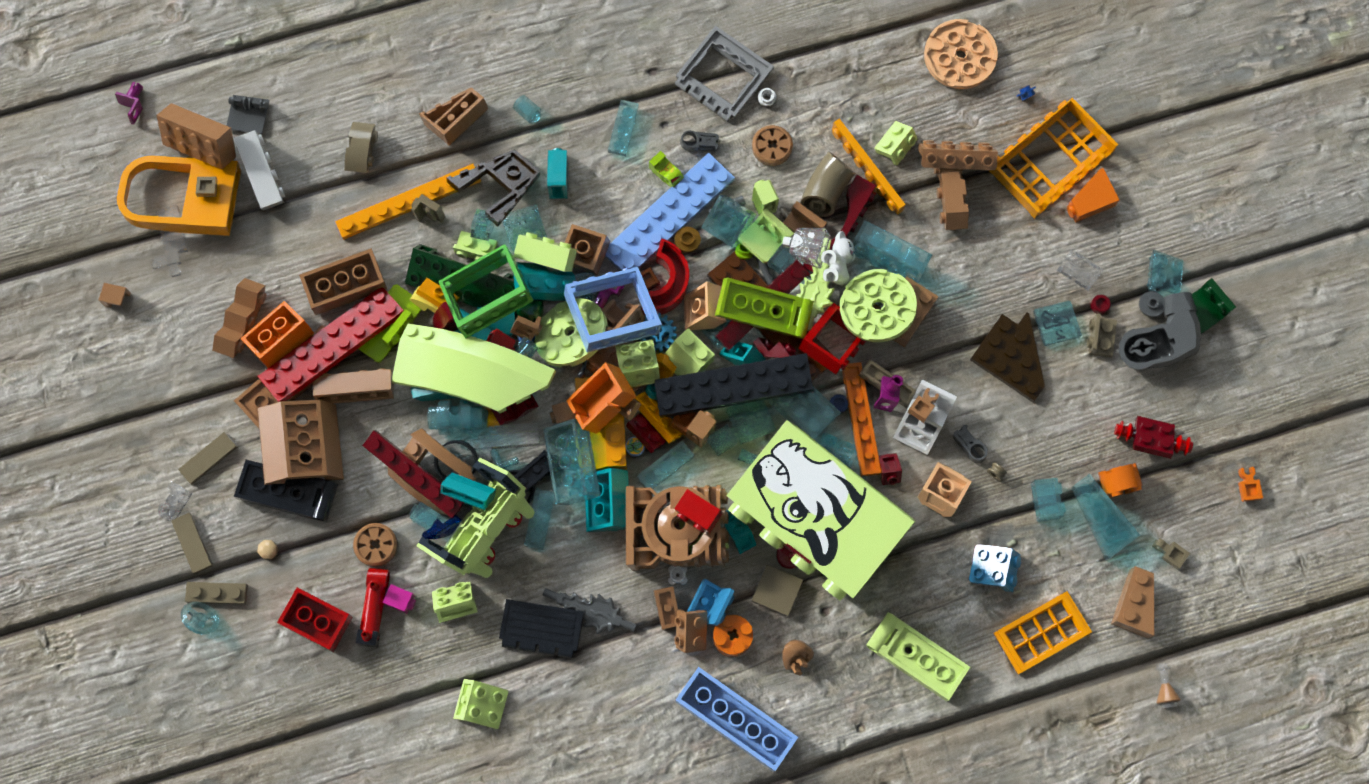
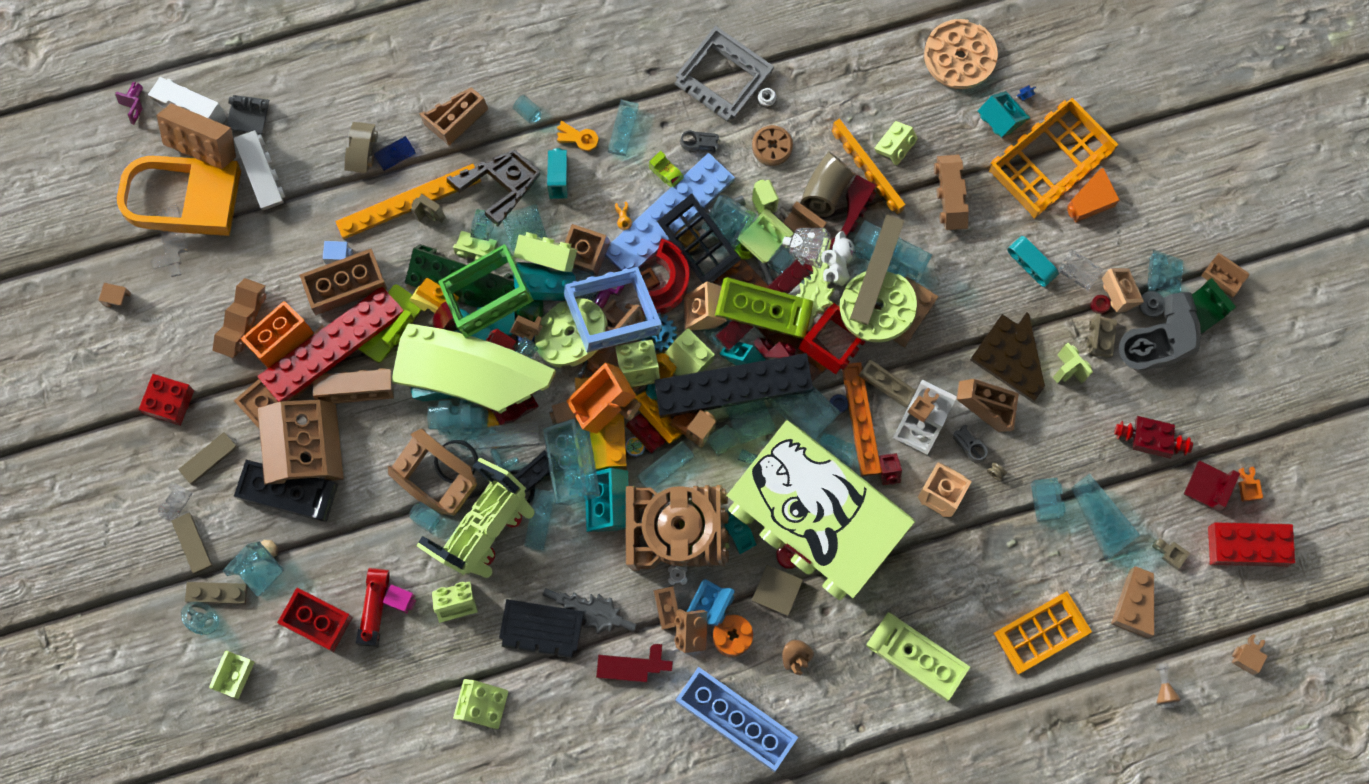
(166, 399): none -> red brick
(169, 92): none -> white wedge
(206, 186): dark tan plate -> none
(232, 674): none -> yellowish green bracket
(255, 567): none -> clear light blue bracket
(336, 251): none -> light blue brick
(371, 533): medium nougat wheel -> none
(394, 153): none -> clear blue plate
(411, 472): dark red plate -> none
(442, 530): clear blue slope -> none
(468, 491): teal piece -> none
(585, 139): none -> light orange piece
(624, 221): none -> light orange arm
(632, 668): none -> dark red piece
(677, 212): none -> black piece
(698, 511): red brick -> none
(876, 270): none -> dark tan tile
(889, 392): magenta bracket -> none
(958, 156): medium nougat bracket -> none
(990, 403): none -> medium nougat wedge
(995, 567): dark azure bracket -> none
(1003, 114): none -> teal slope
(1033, 261): none -> teal beam
(1057, 323): clear light blue tile -> none
(1073, 365): none -> yellowish green bracket
(1121, 479): orange brick -> none
(1122, 289): none -> light nougat slope
(1211, 486): none -> dark red bracket
(1226, 274): none -> medium nougat bracket
(1249, 656): none -> medium nougat brick
(1251, 544): none -> red brick

